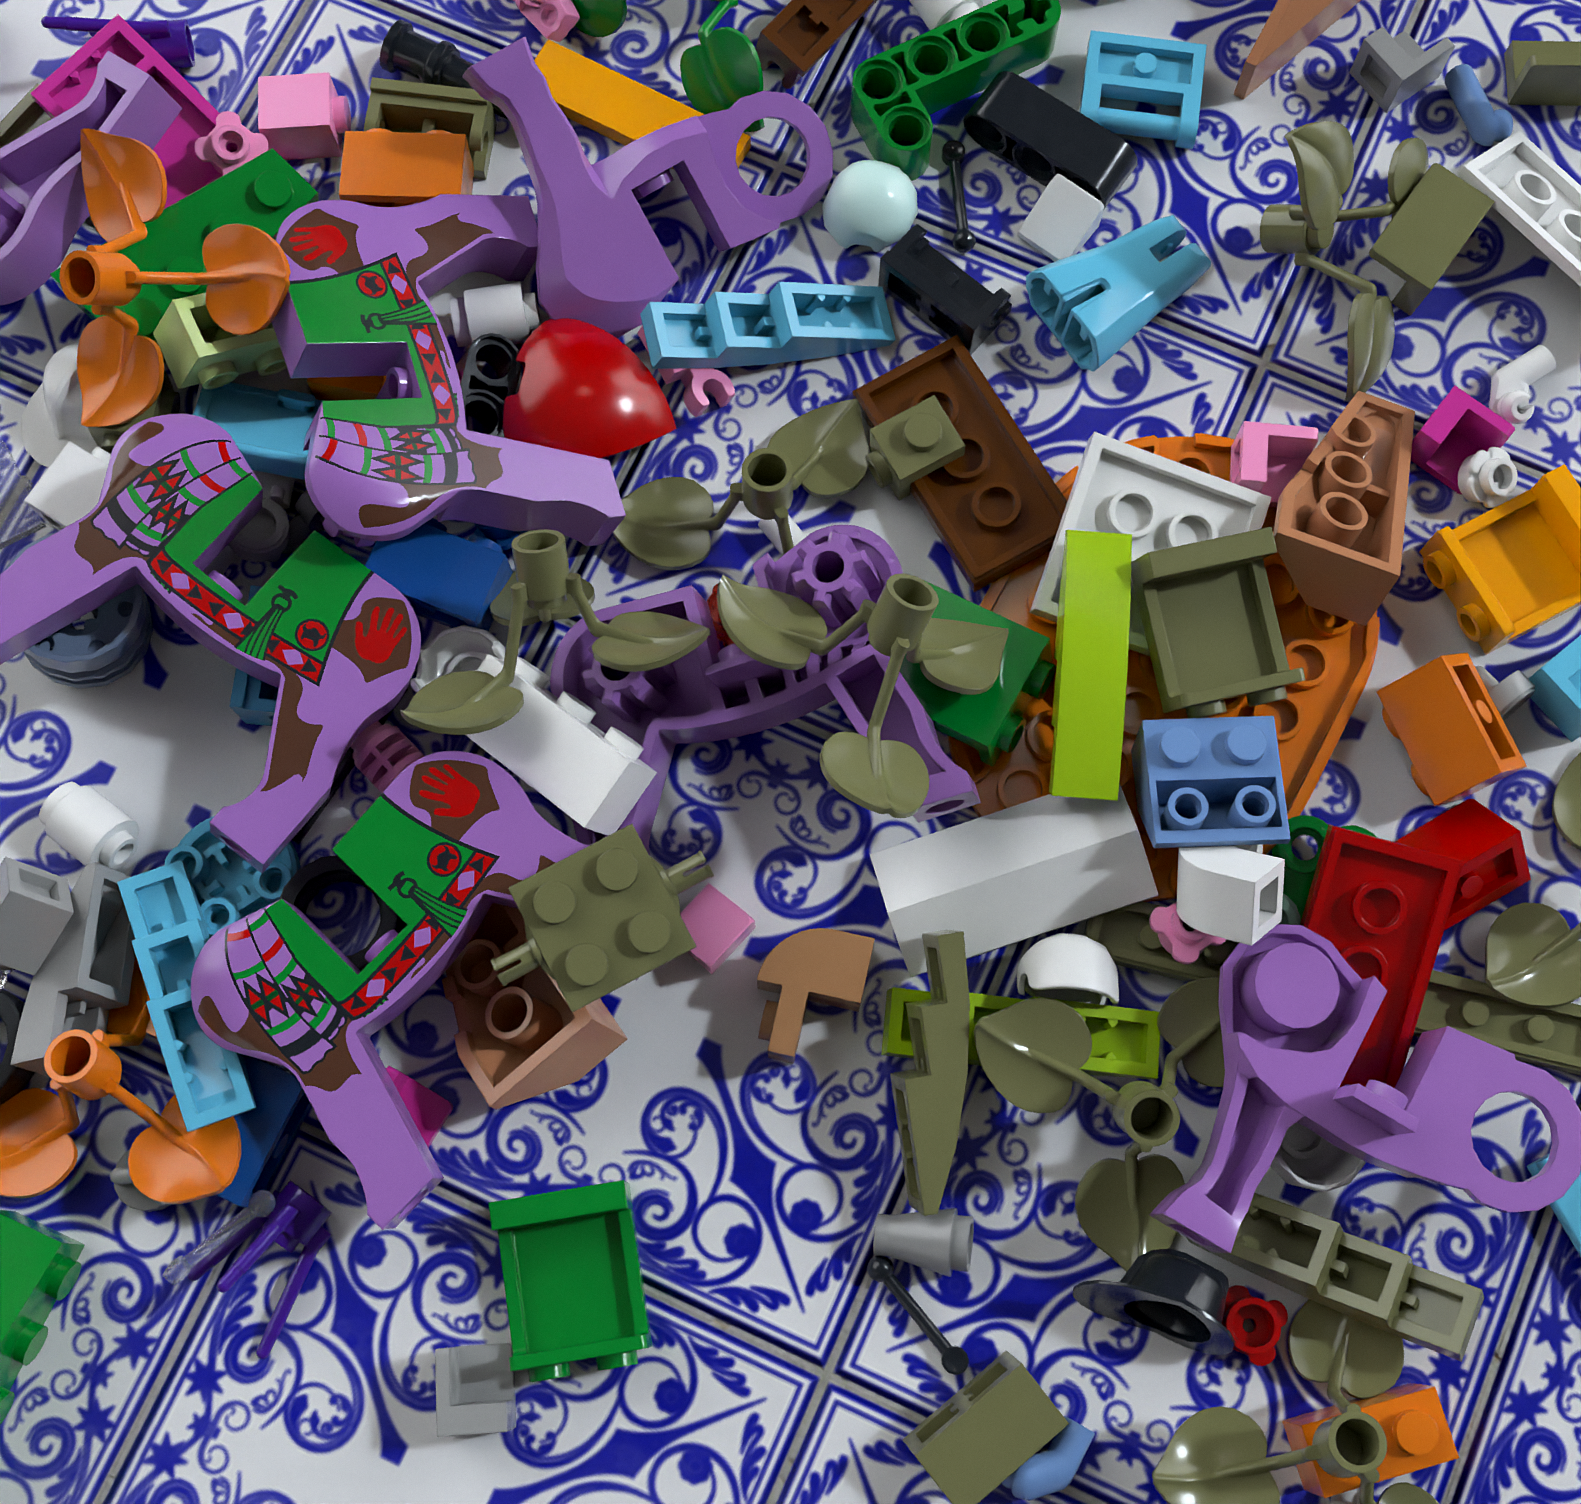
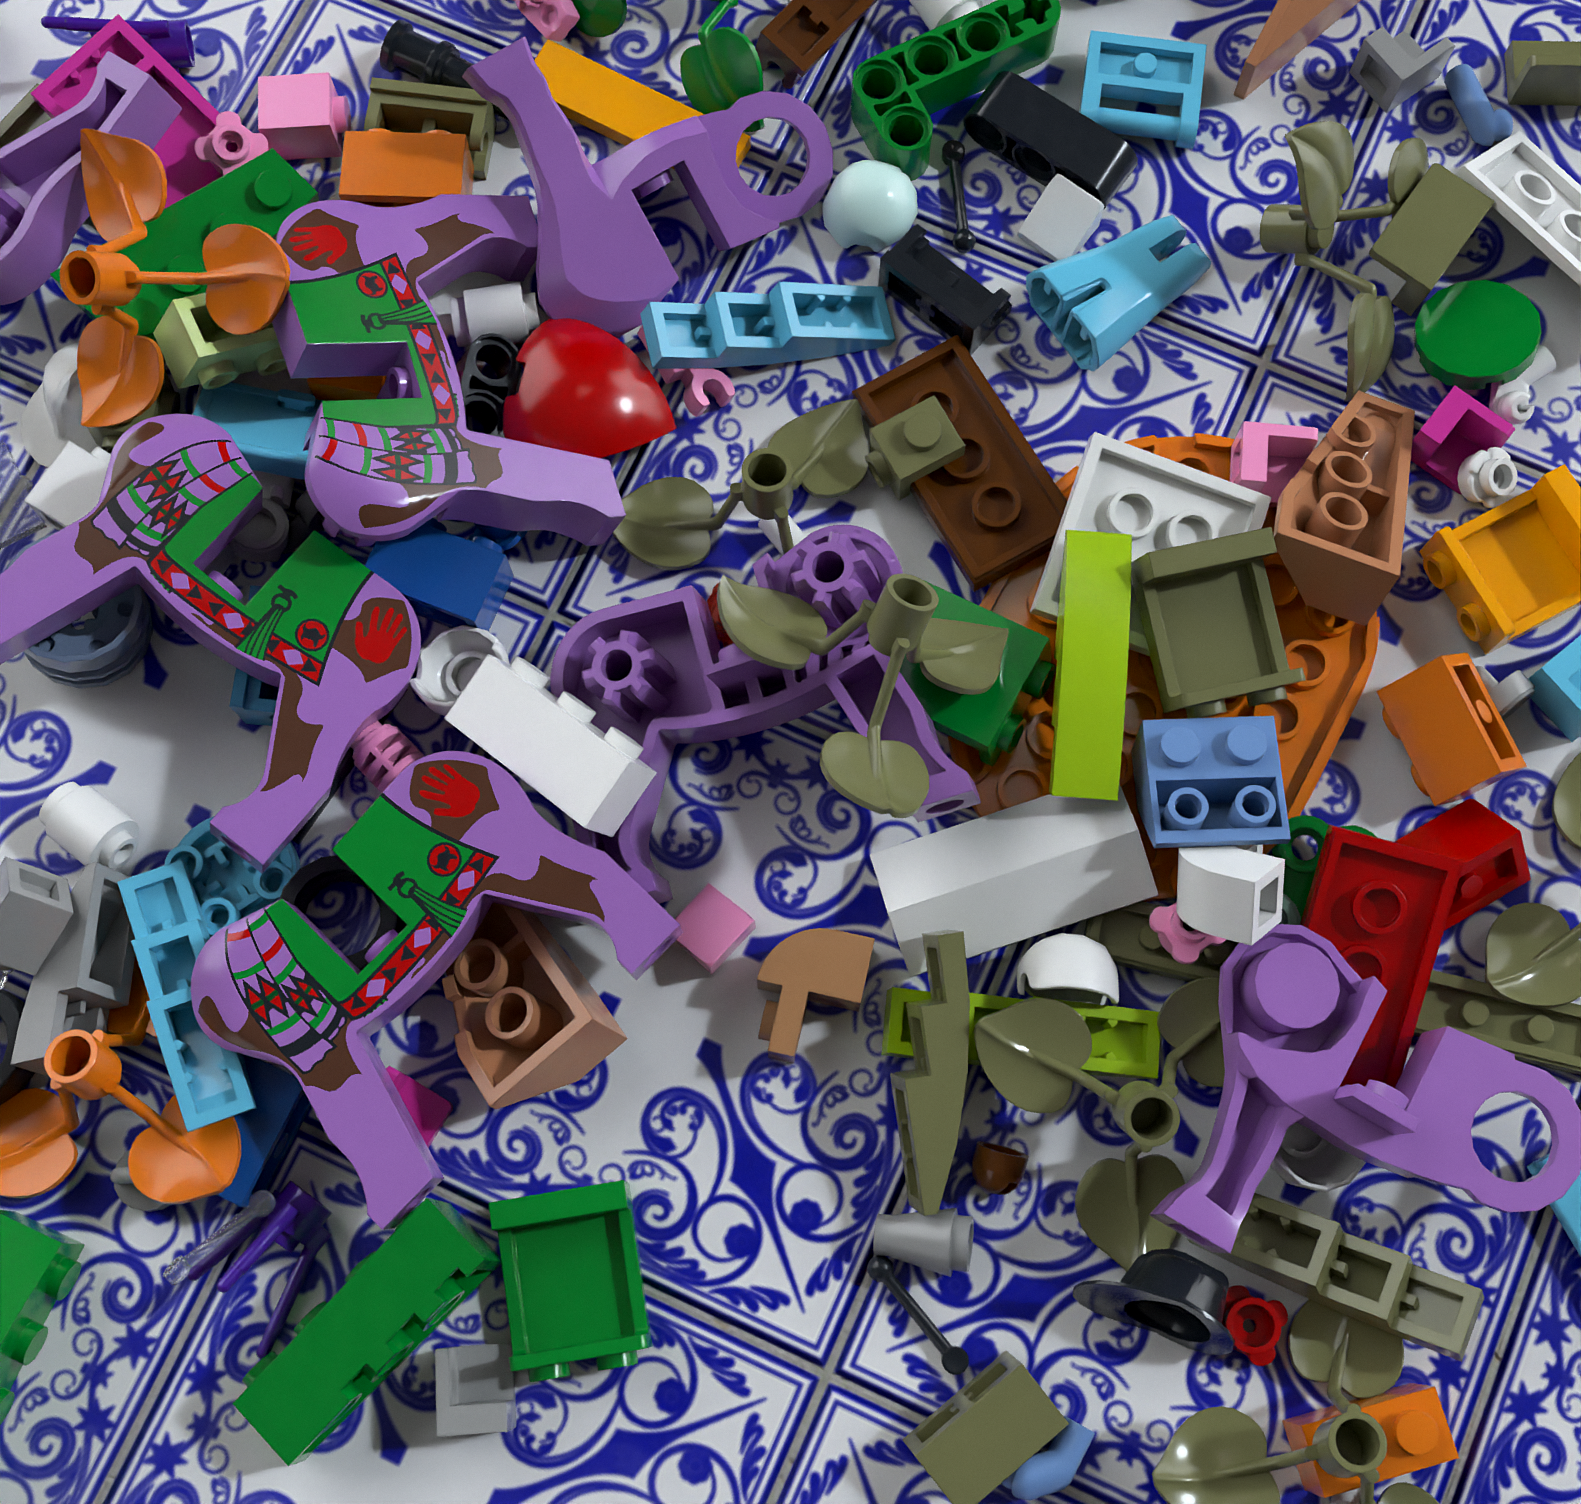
(365, 1329): none -> green wedge
(538, 592): olive plant -> none
(602, 917): olive plate -> none
(998, 1168): none -> reddish brown hinge
(1477, 334): none -> green tile

